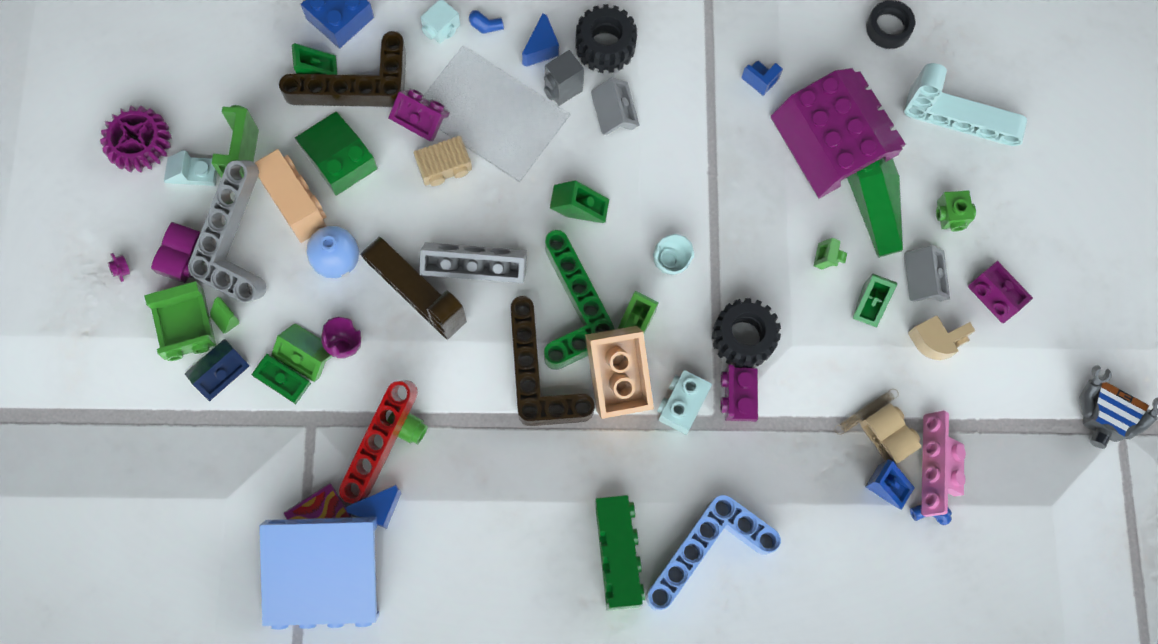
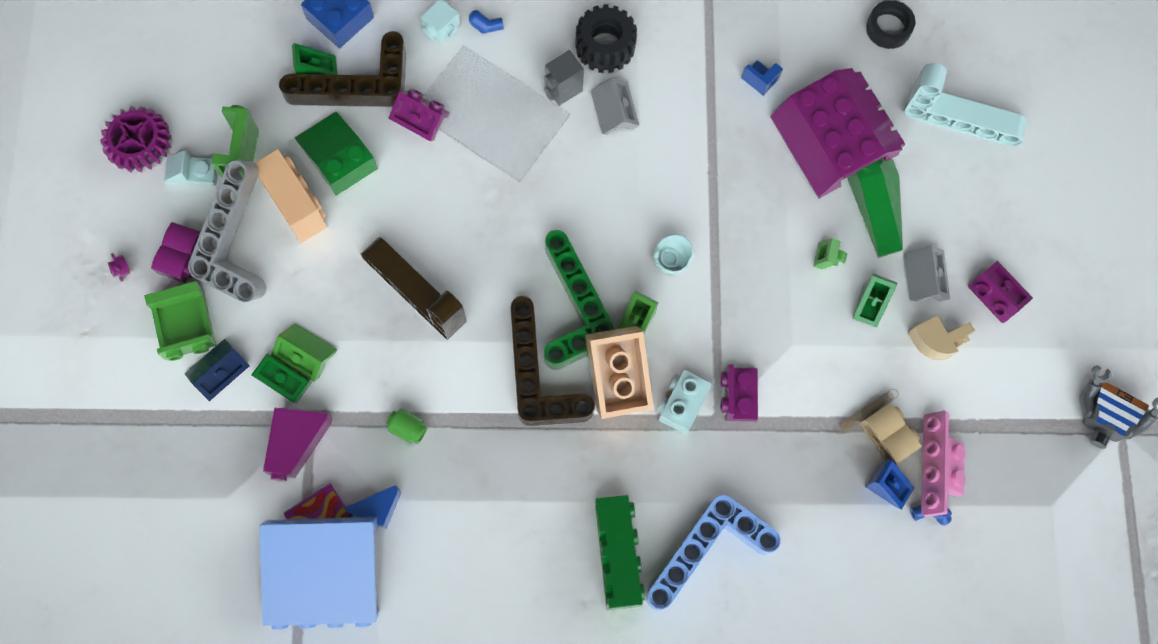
(223, 316): bright green slope -> none
(292, 441): none -> magenta slope
(332, 251): light blue cylinder -> none
(340, 338): magenta hair -> none
(368, 448): red beam -> none
(443, 161): tan brick -> none
(473, 262): light grey brick -> none
(542, 44): blue slope -> none
(579, 202): green slope -> none
(758, 317): black tyre -> none
(955, 210): bright green brick -> none

